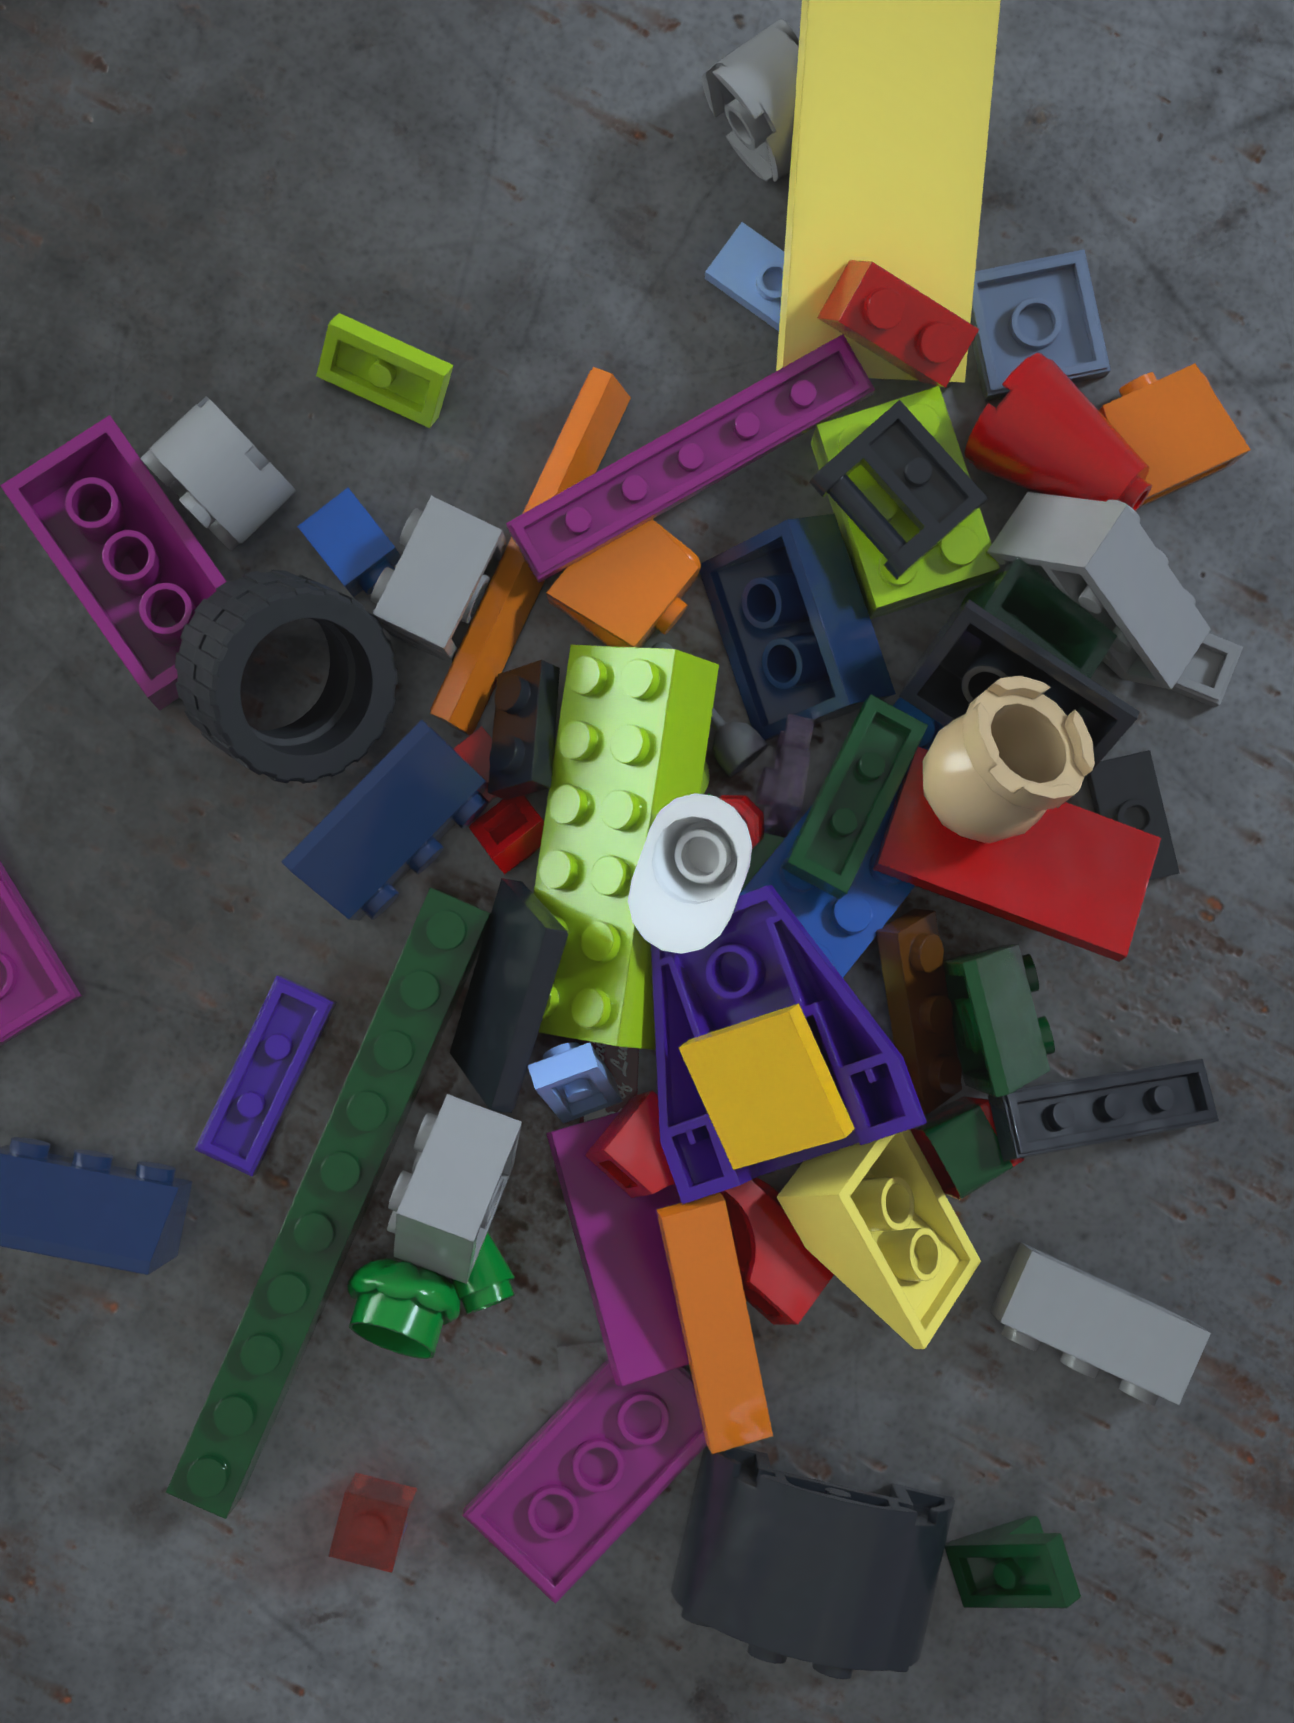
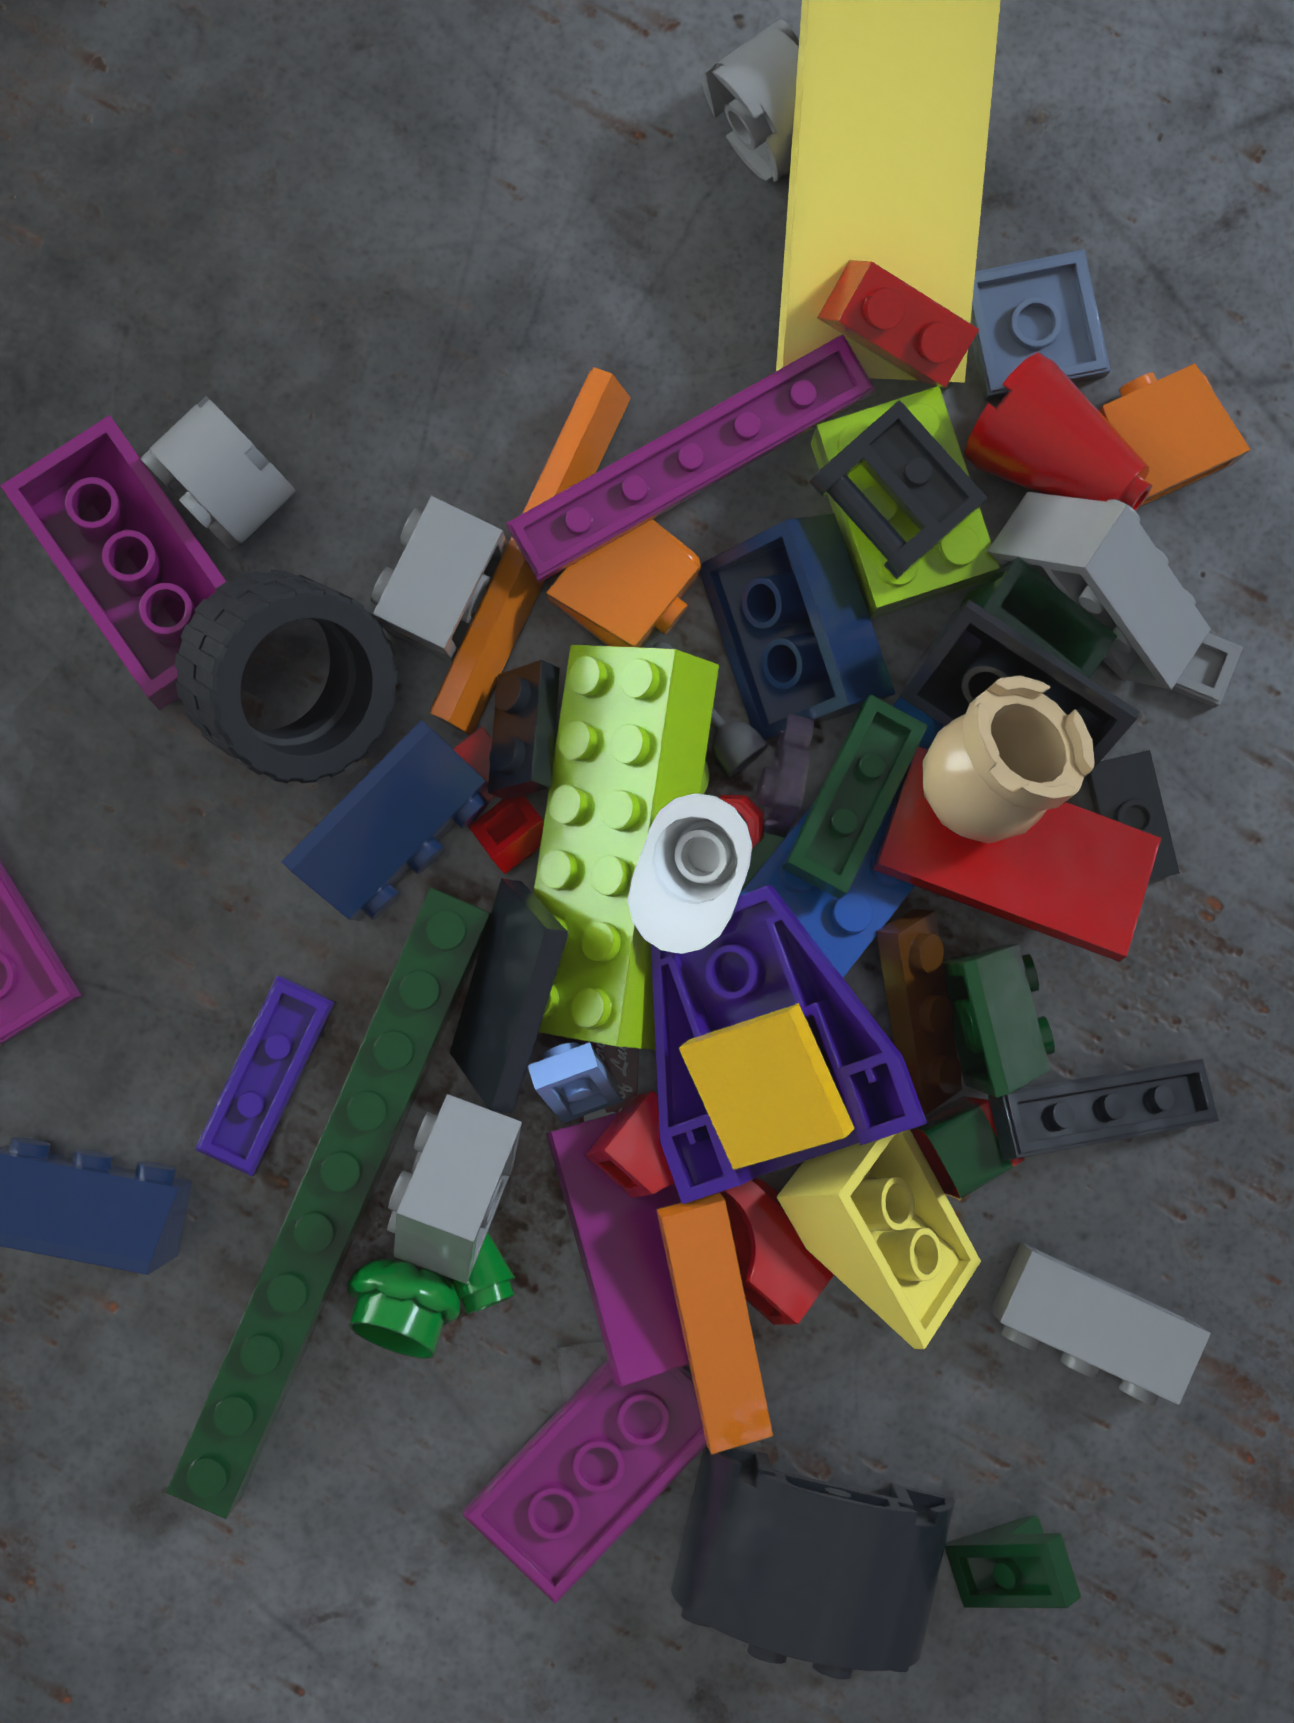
(350, 542): blue brick -> none
(372, 1522): clear red brick -> none
(384, 370): lime plate -> none
(750, 273): light blue plate -> none

